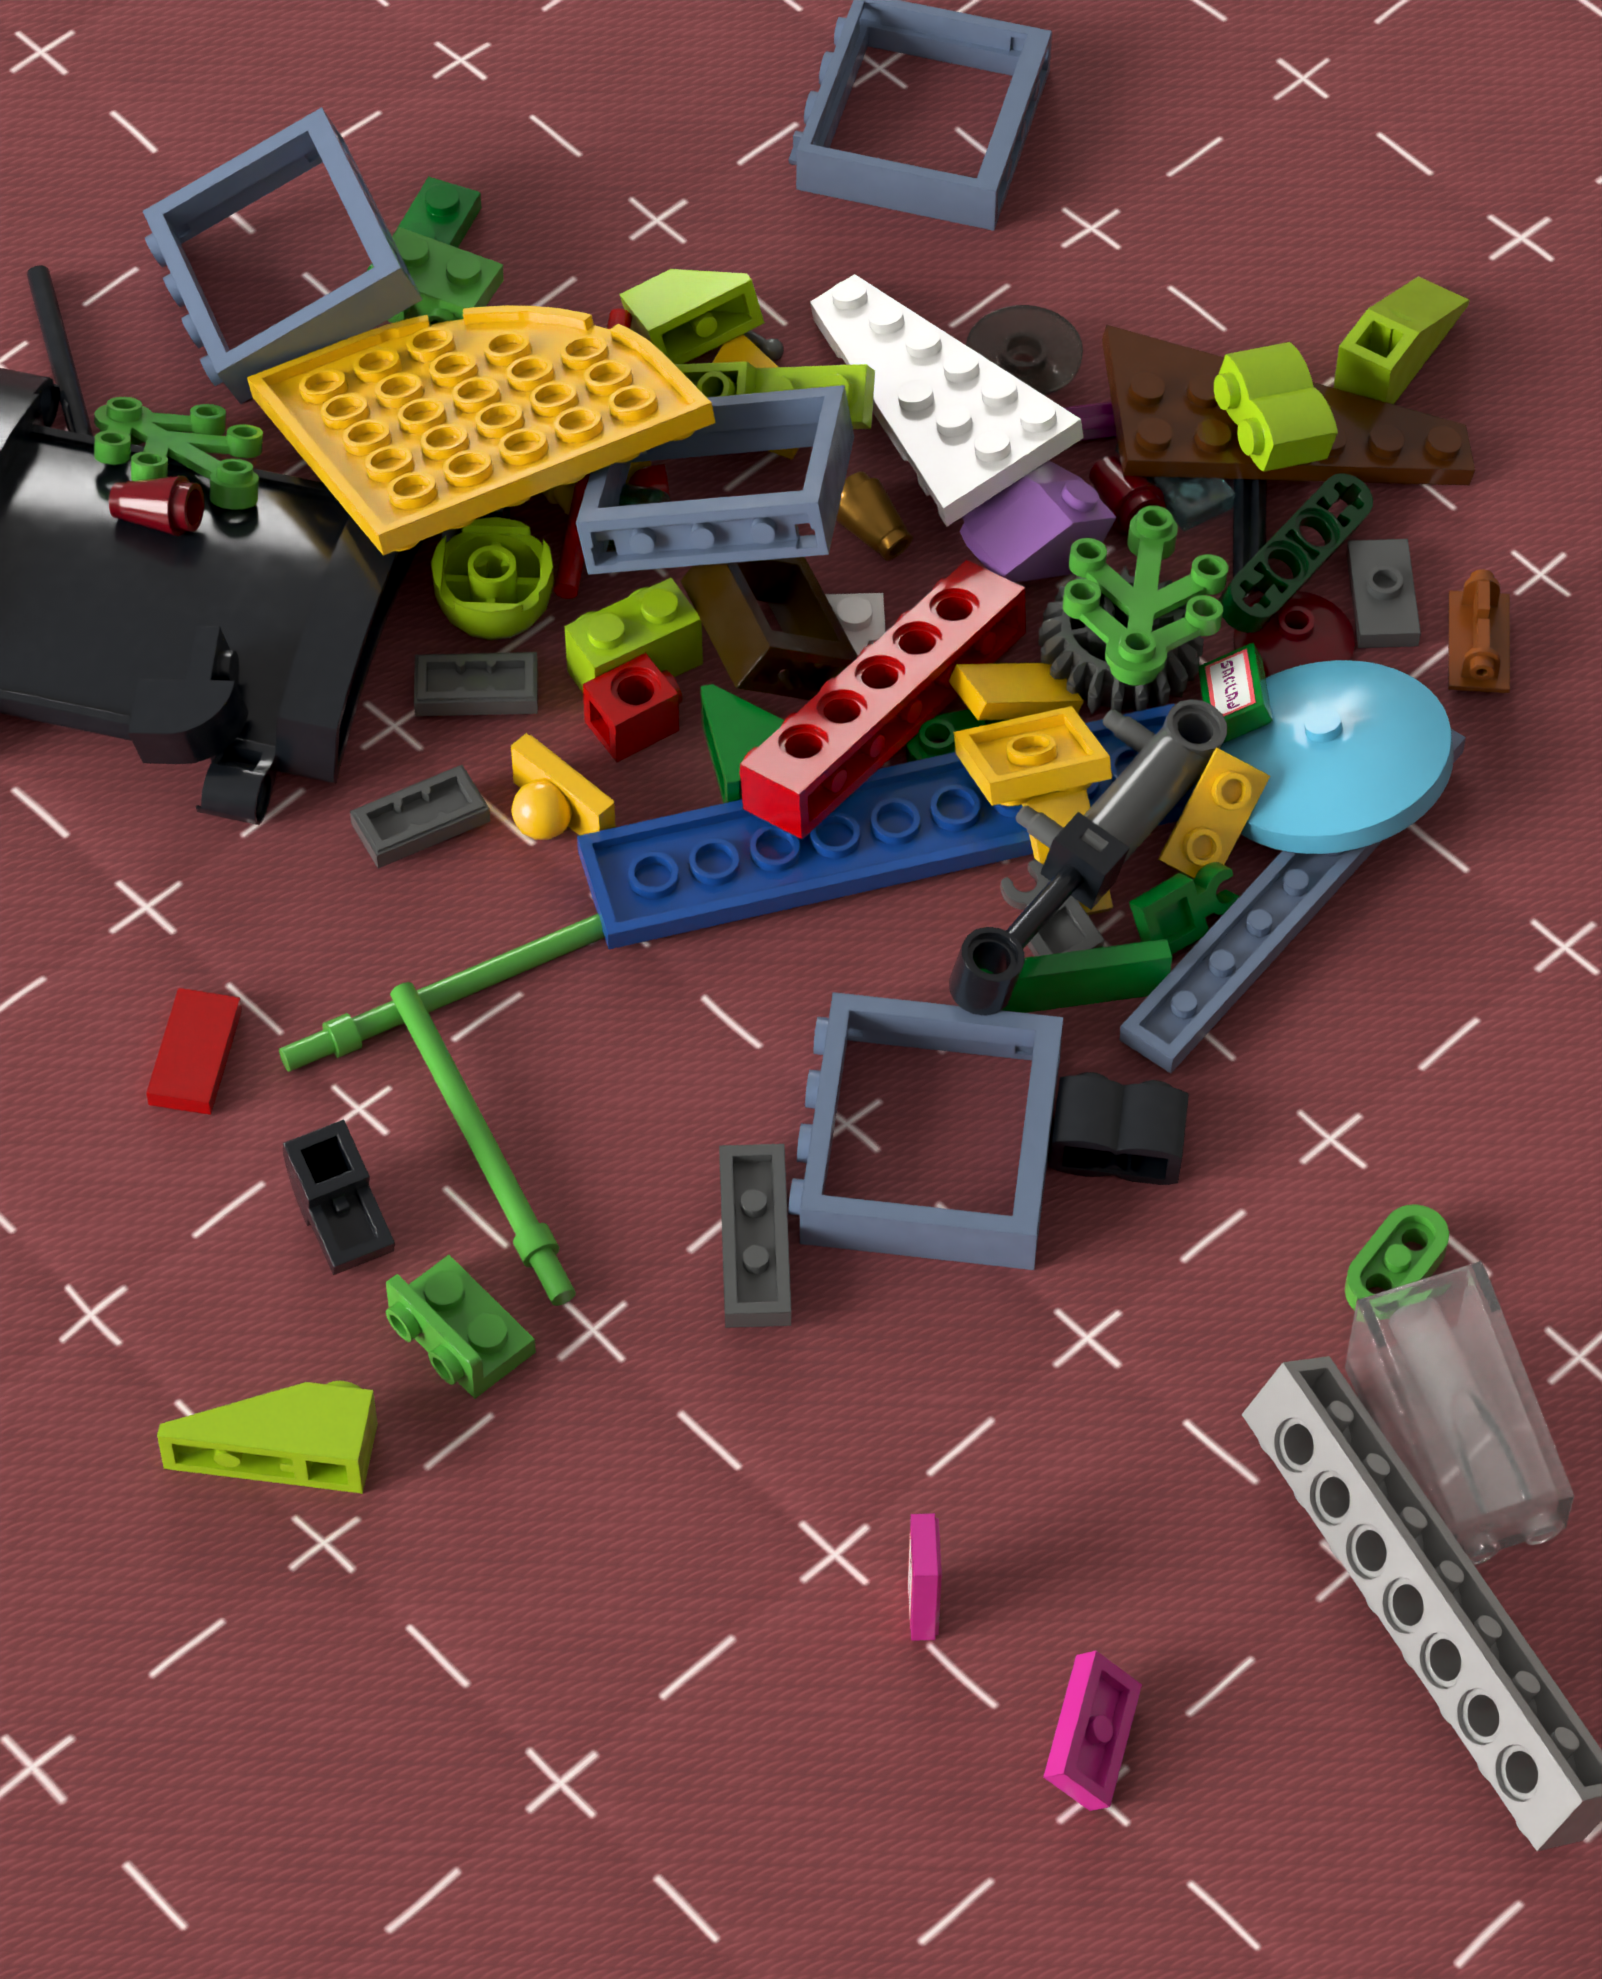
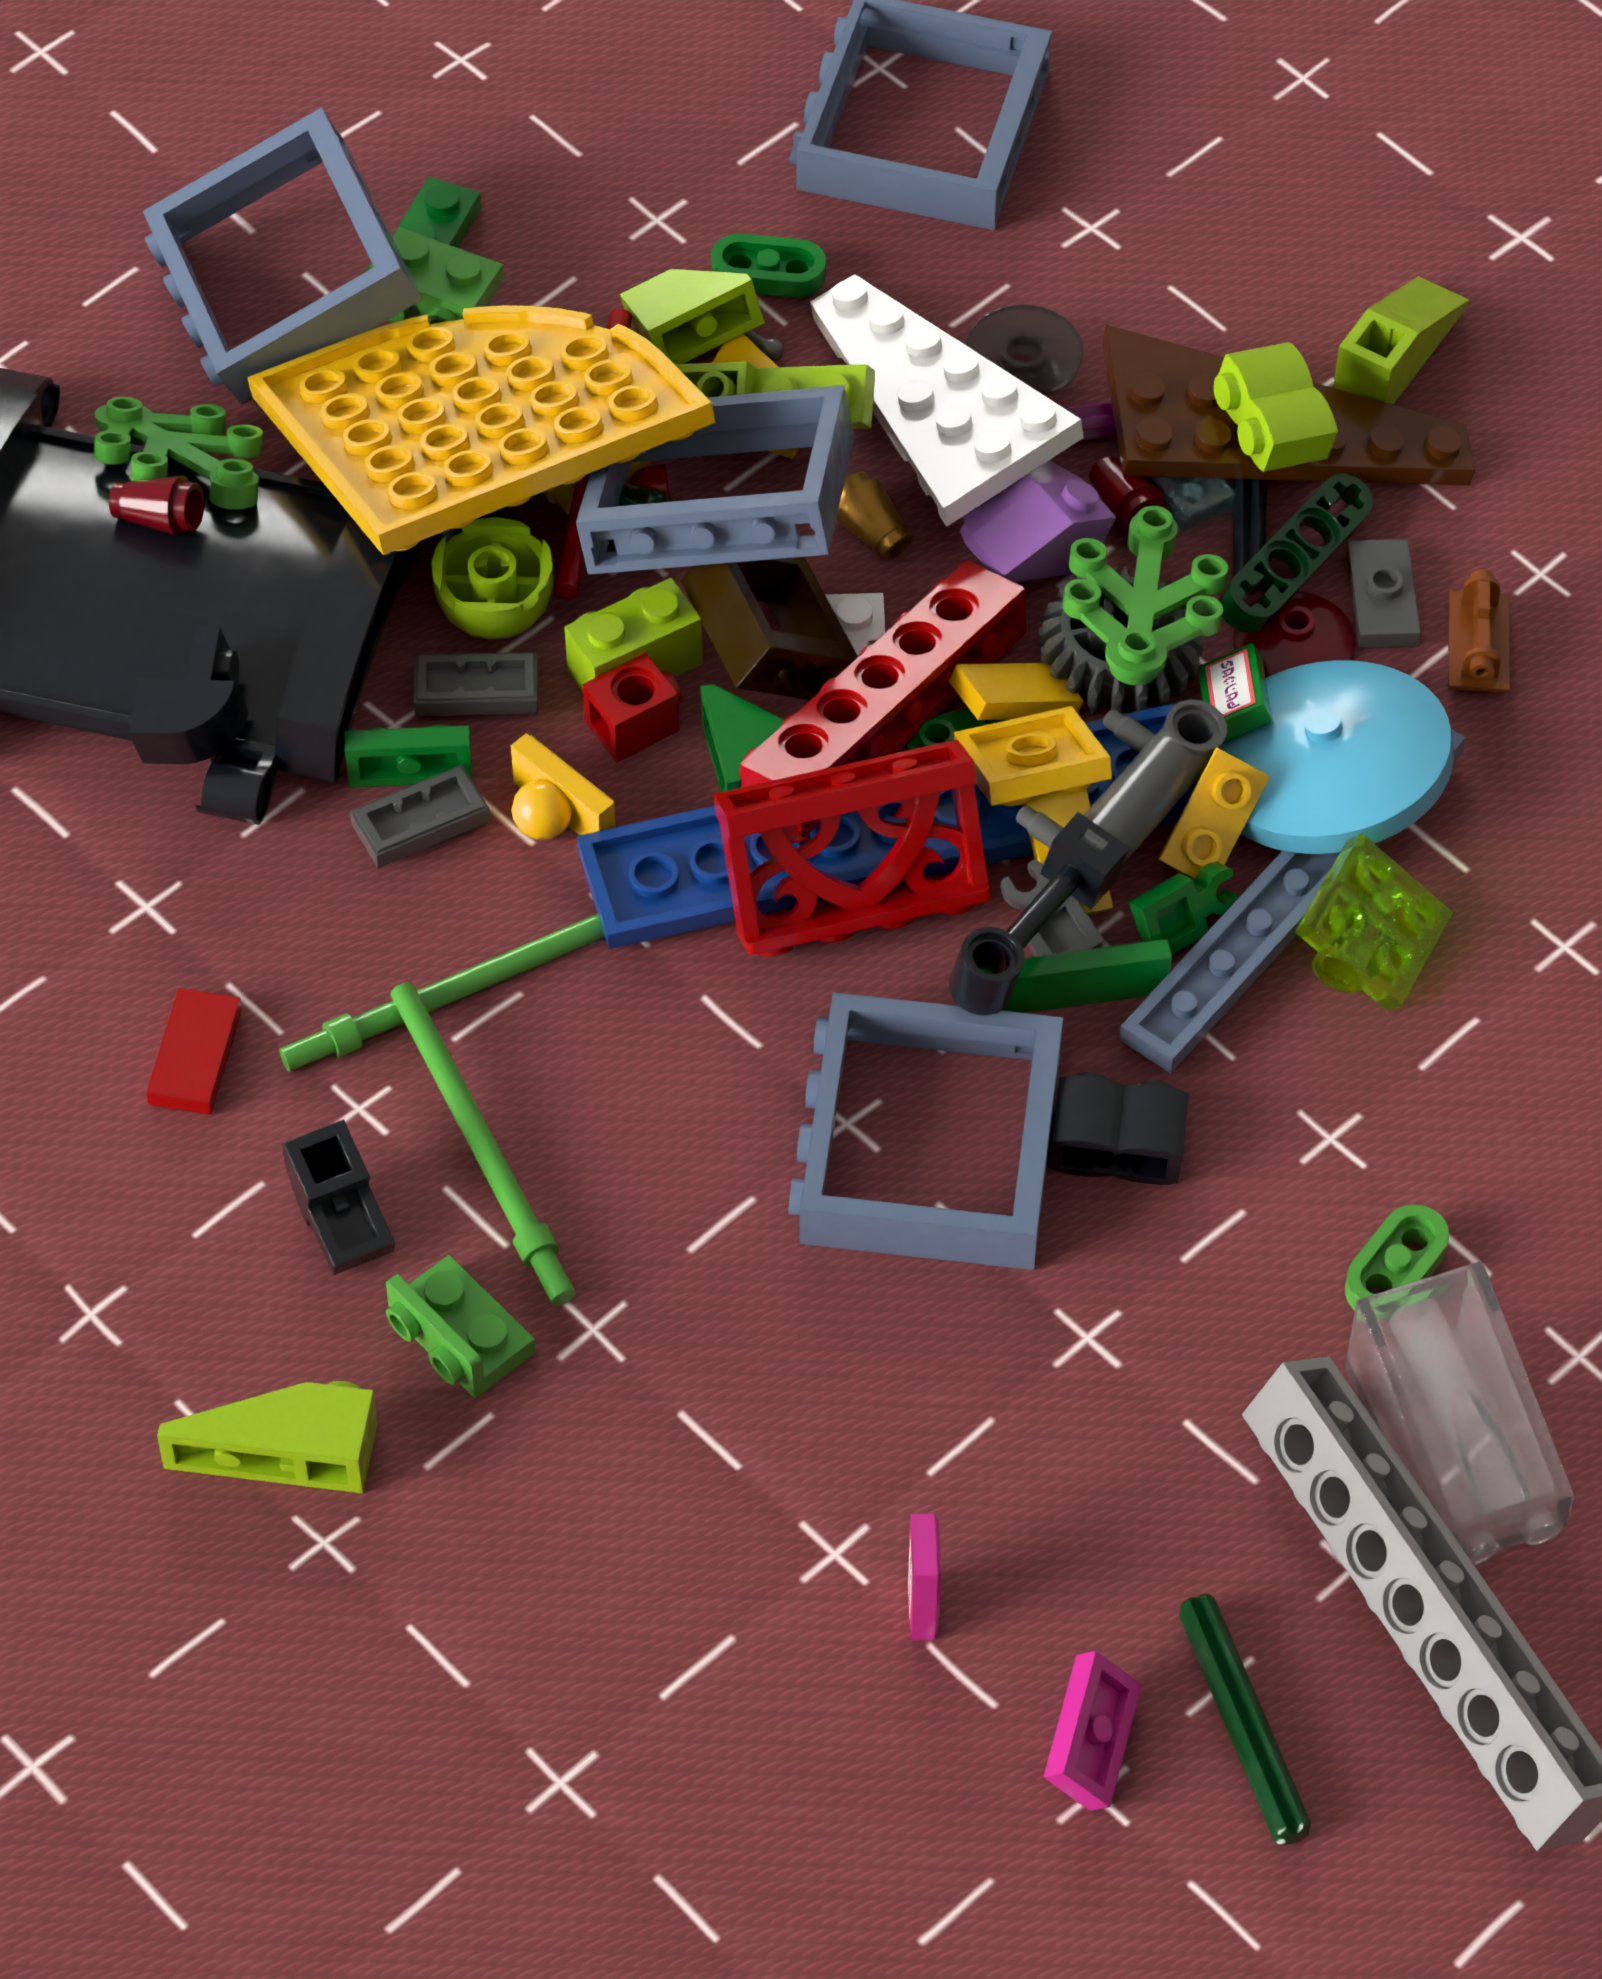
(58, 350): black bar -> none
(405, 754): none -> green plate
(755, 1235): dark grey plate -> none
(773, 263): none -> green plate
(880, 899): none -> red fence
(1245, 1720): none -> dark green axle
(1371, 925): none -> clear neon green plate

